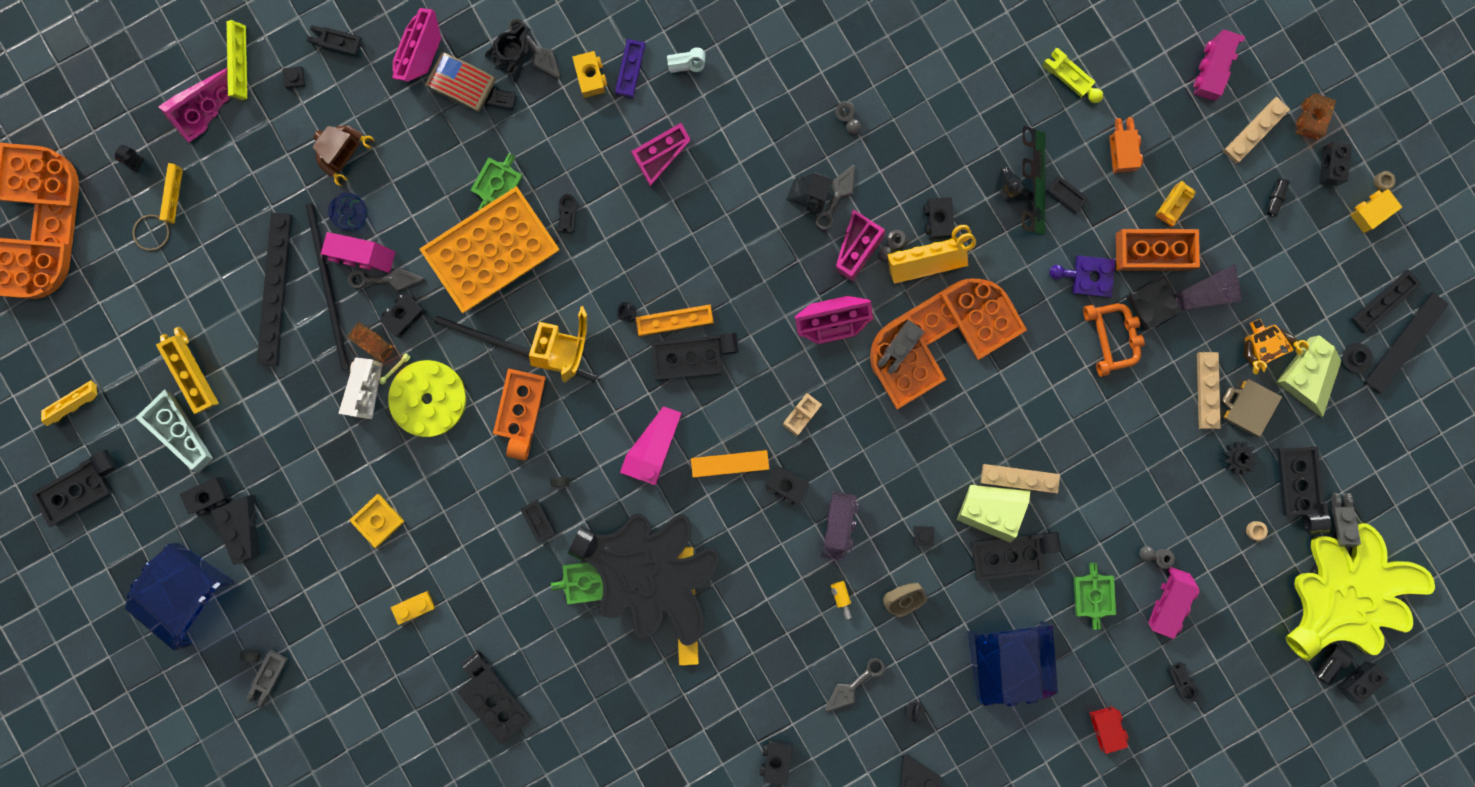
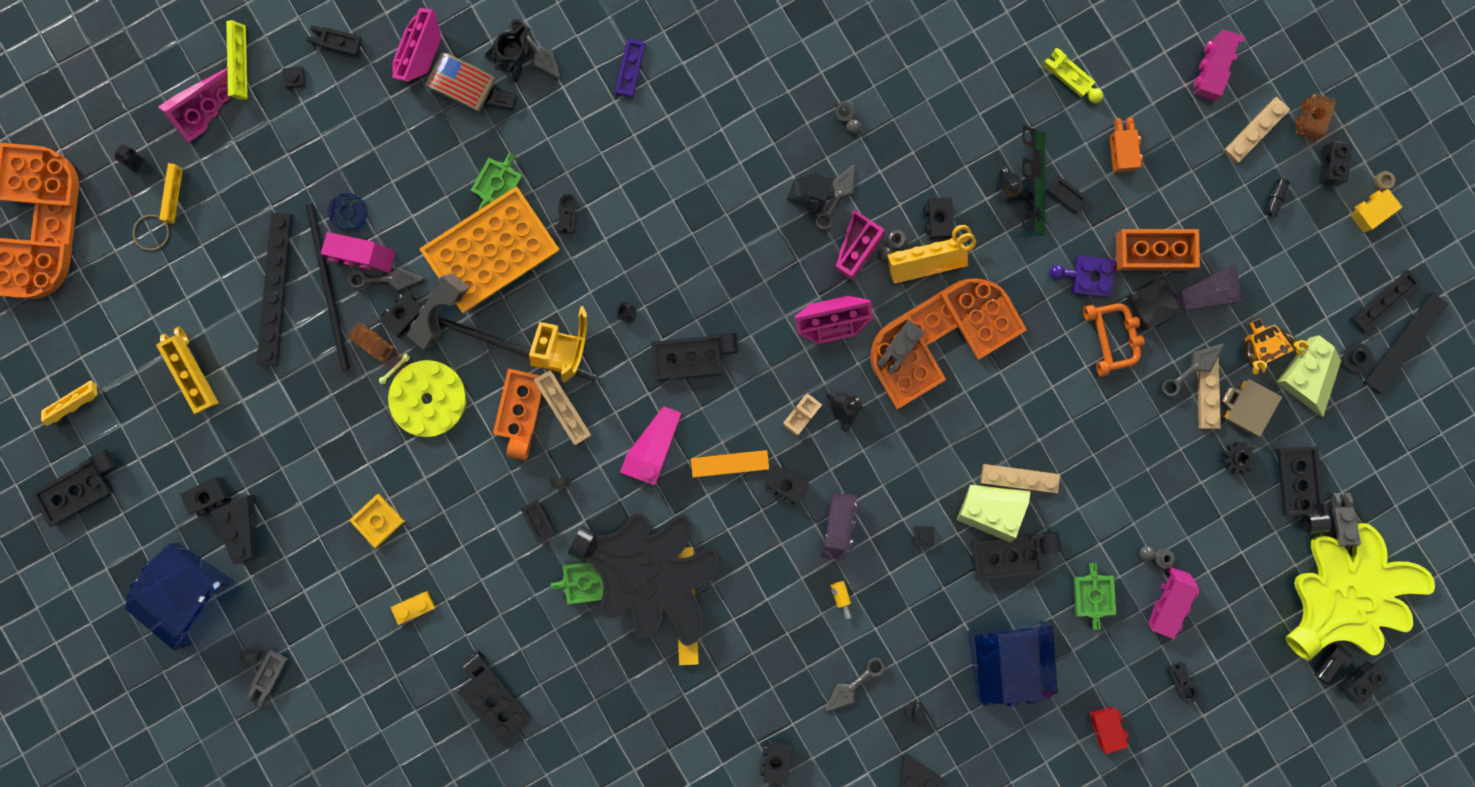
(172, 427): light aqua wedge -> none
(336, 147): reddish brown torso -> none
(361, 388): white wedge -> none
(426, 328): none -> dark grey arch
(562, 407): none -> tan plate
(589, 85): yellow brick -> none
(660, 152): dark pink wedge -> none
(674, 320): light orange tile -> none
(685, 61): light aqua piece -> none
(844, 408): none -> black rock
(905, 599): dark tan piece -> none
(1175, 203): yellow hinge -> none
(1201, 361): none -> dark grey piece
(1256, 530): tan tile -> none

